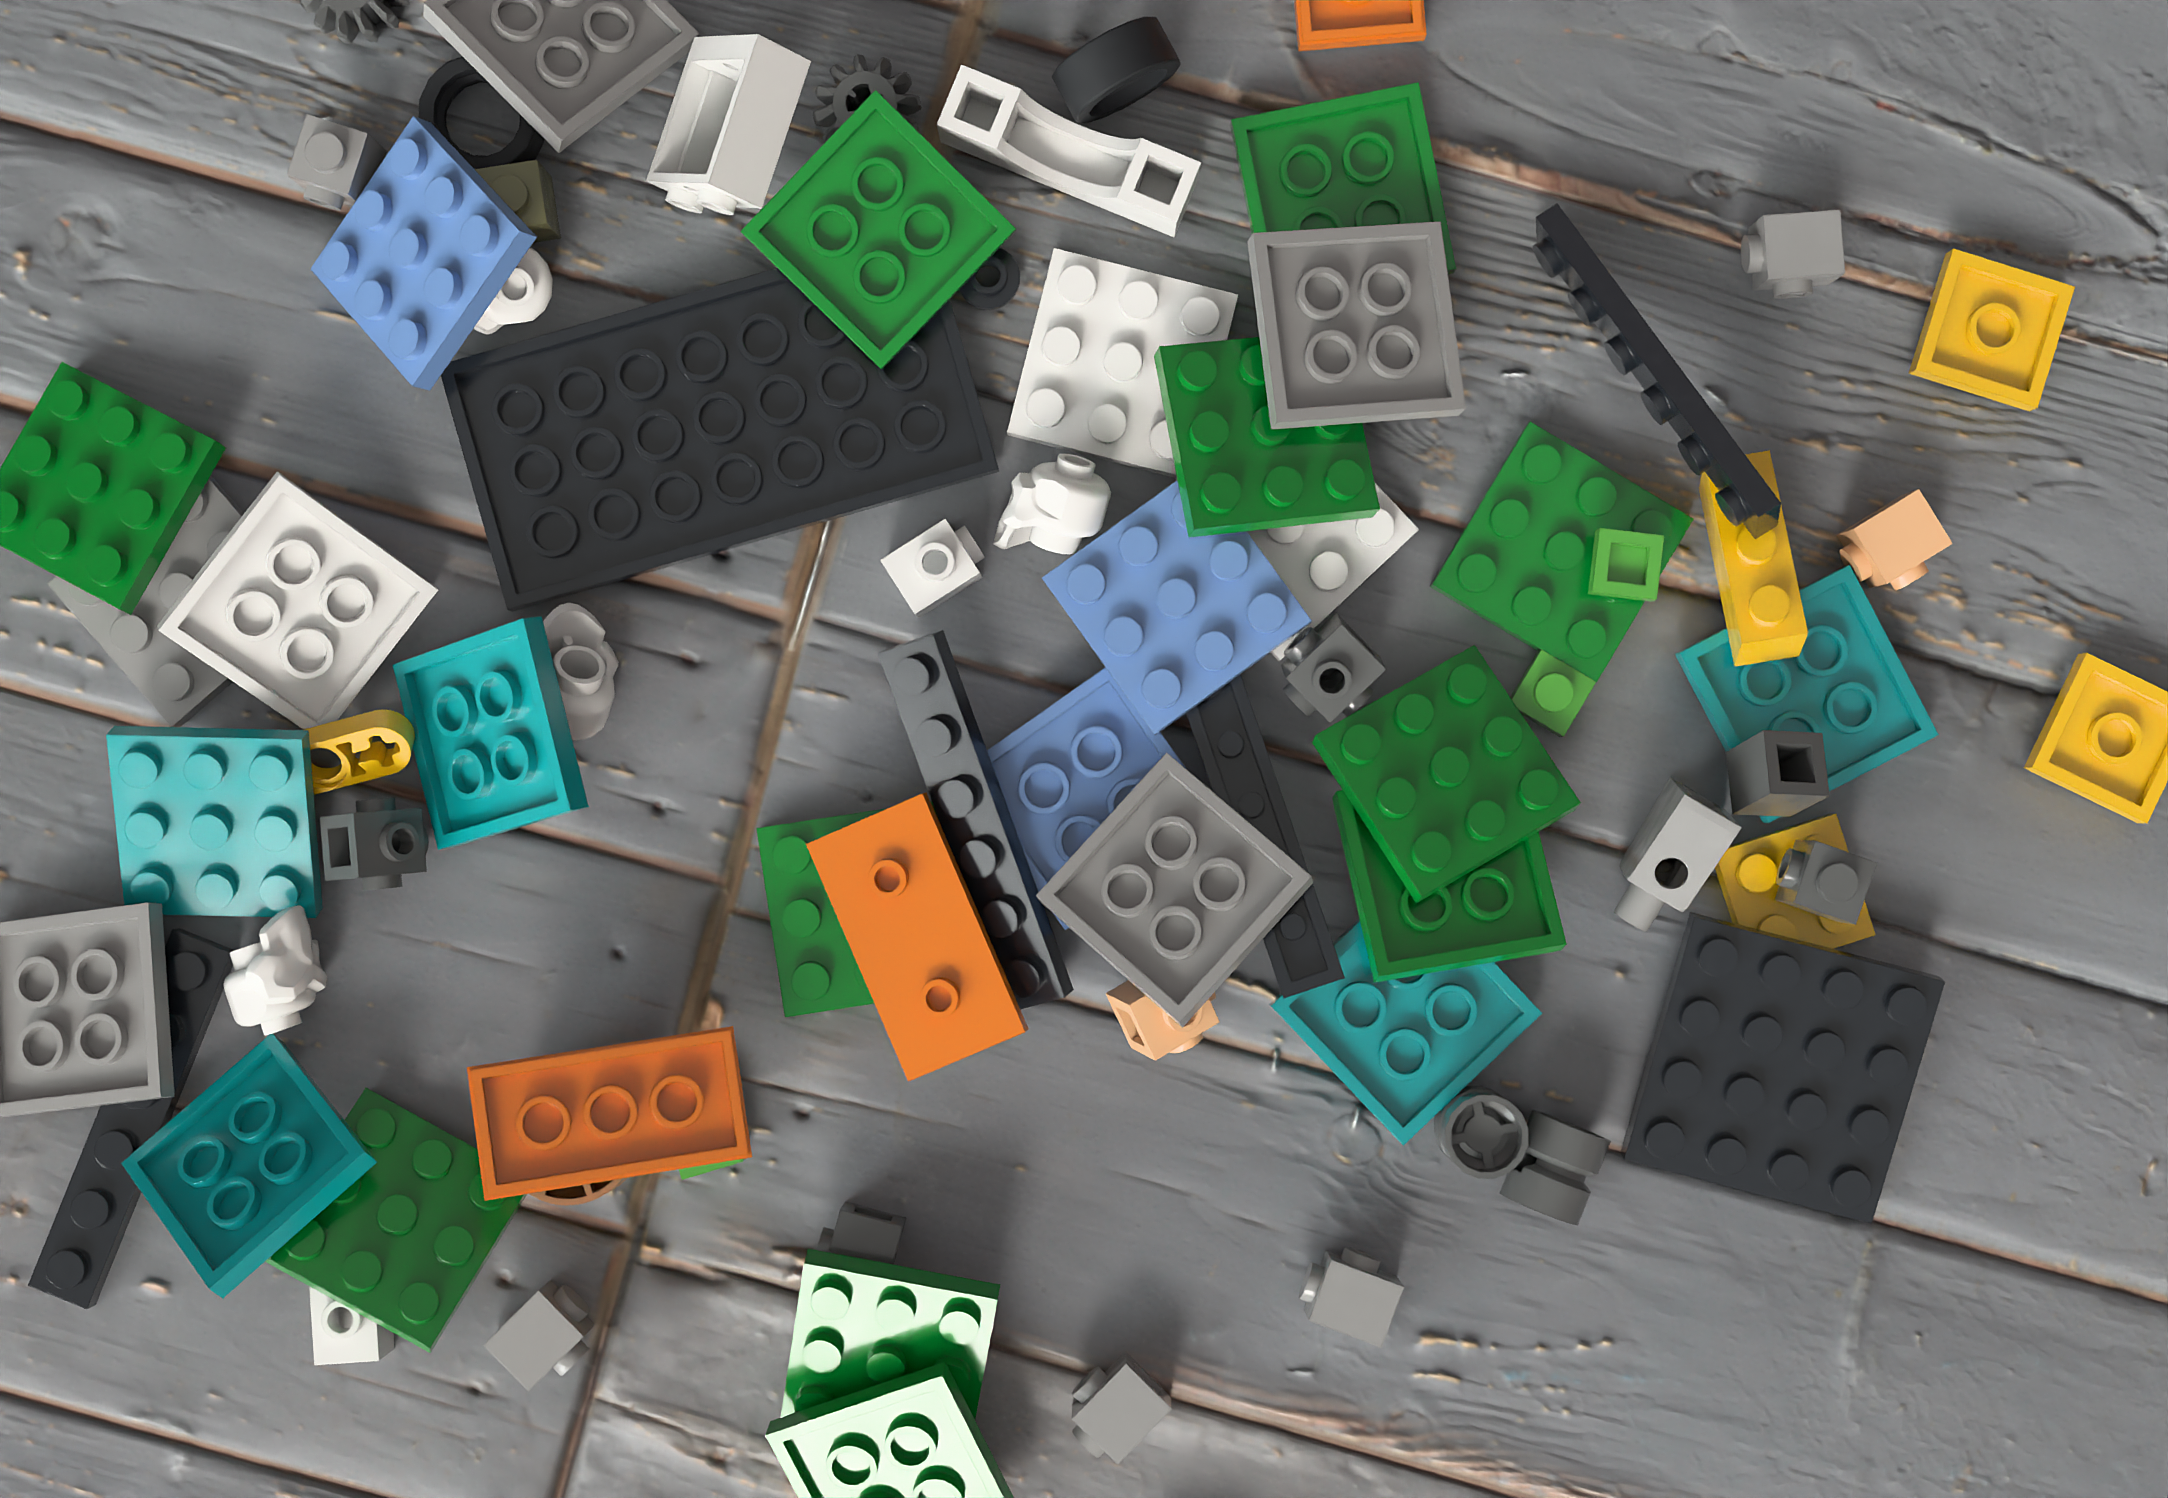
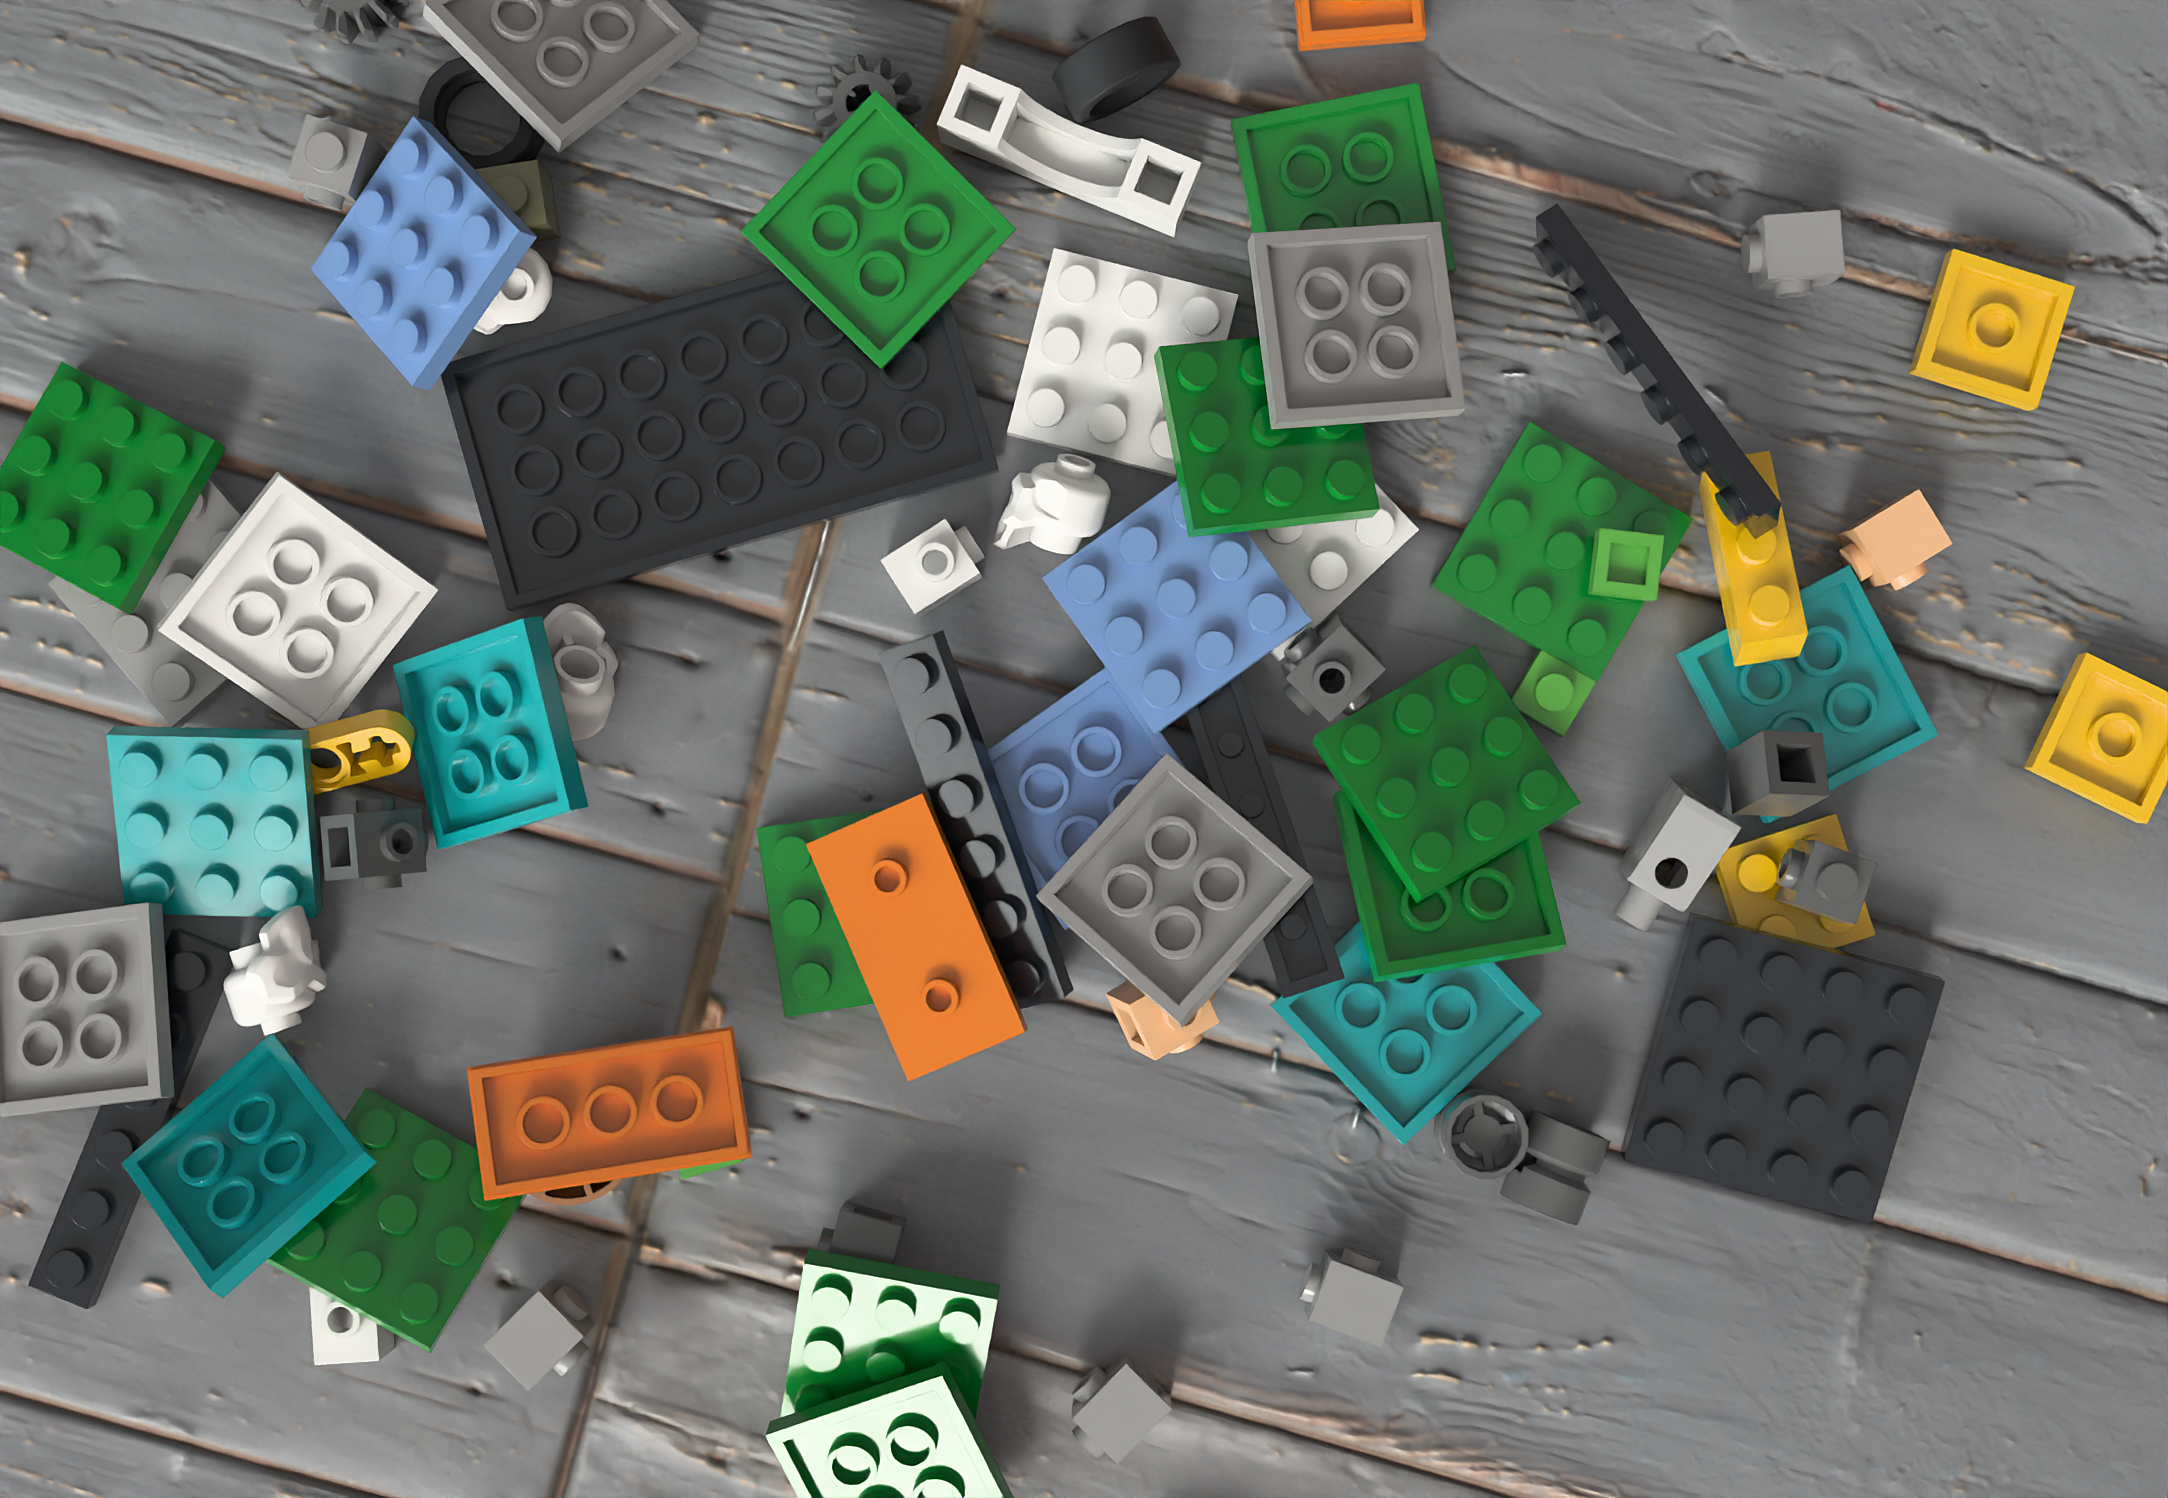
(727, 123): white window -> none
(1000, 294): black plate -> none

